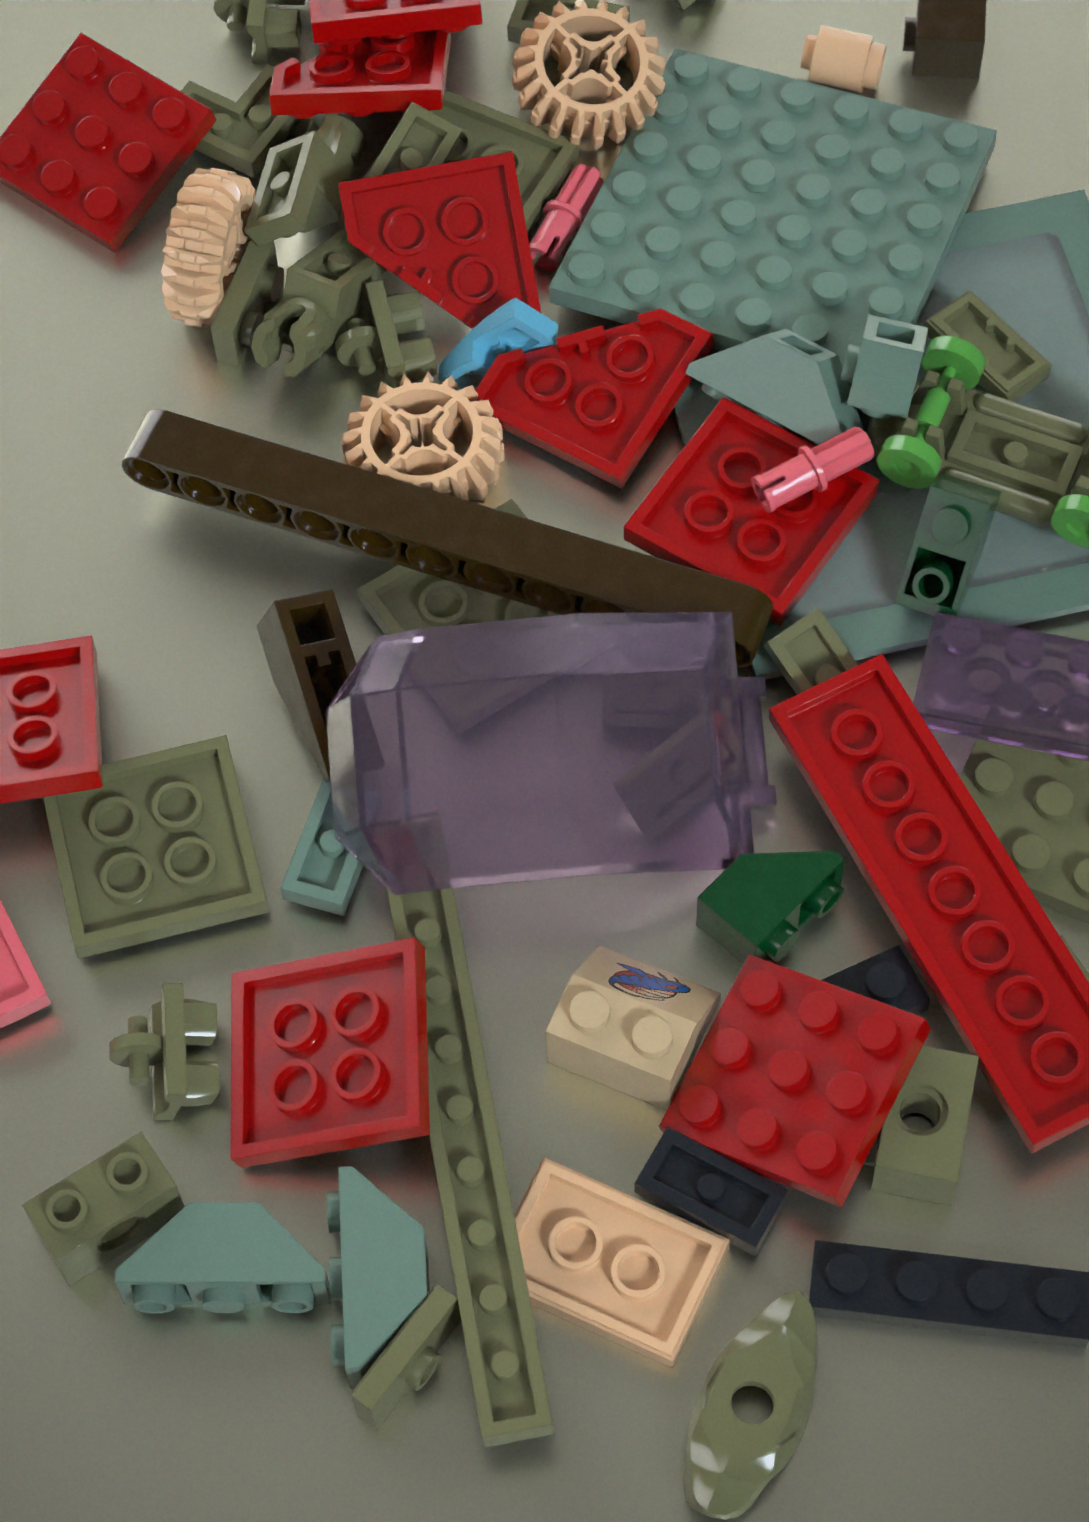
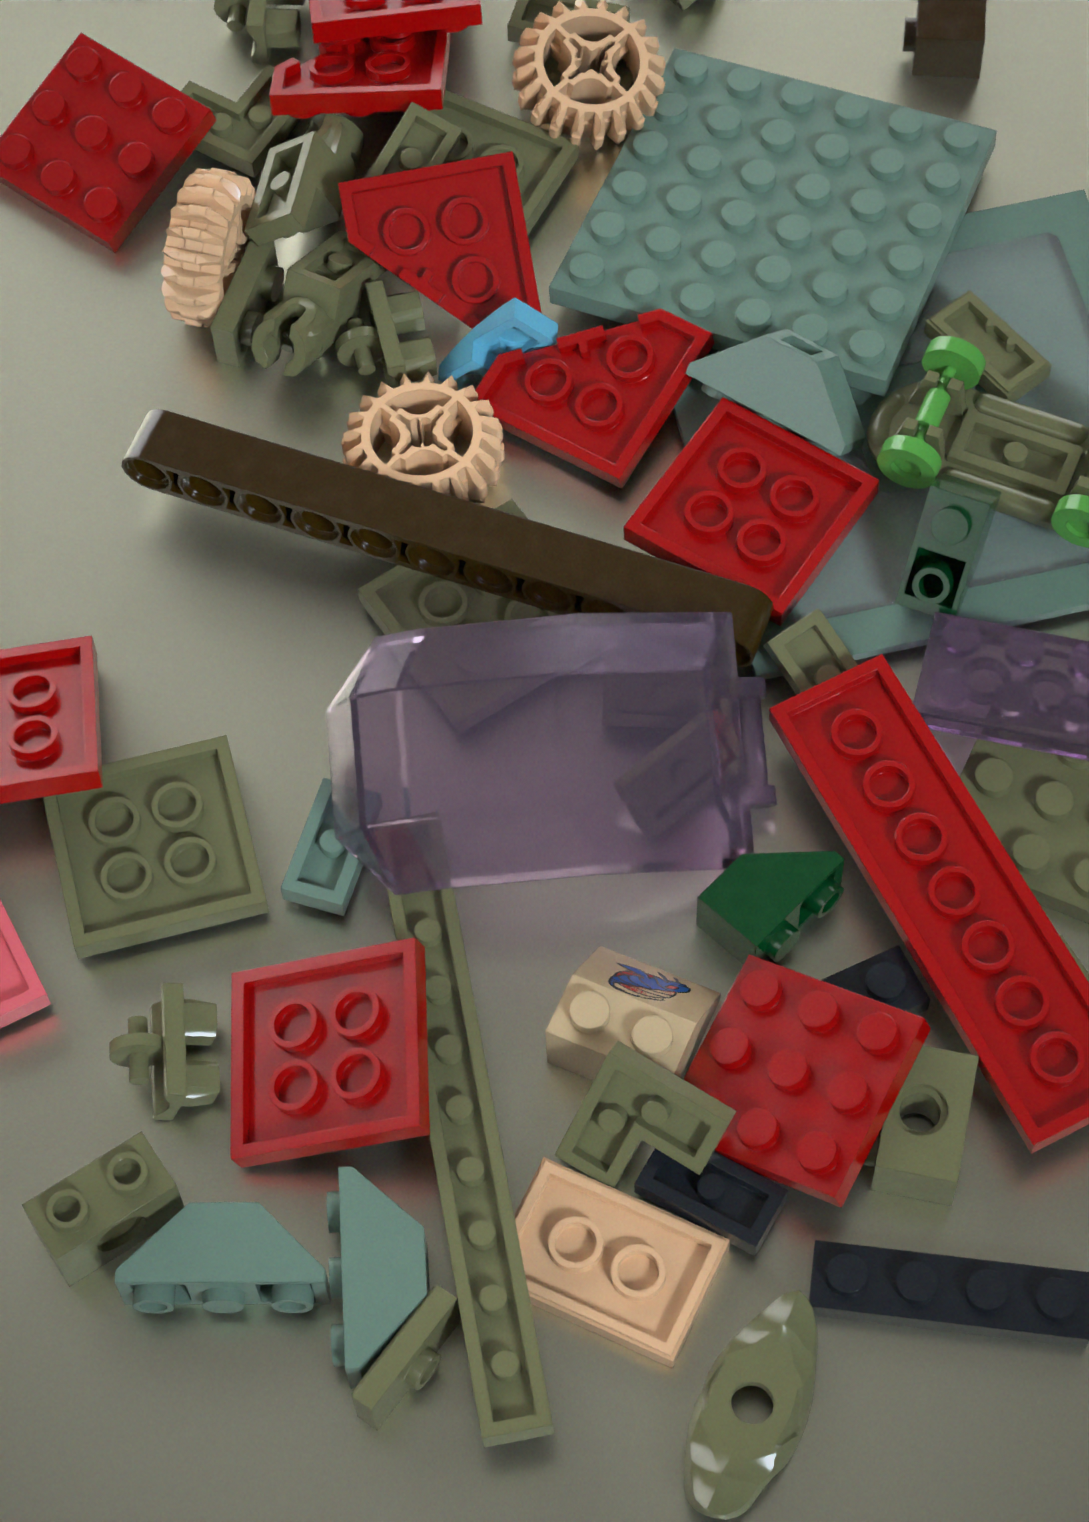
(308, 662): dark brown slope -> none
(565, 216): coral axle -> none
(638, 1103): none -> olive plate
(813, 468): coral axle -> none
(843, 59): light nougat brick -> none
(884, 367): sand green brick -> none

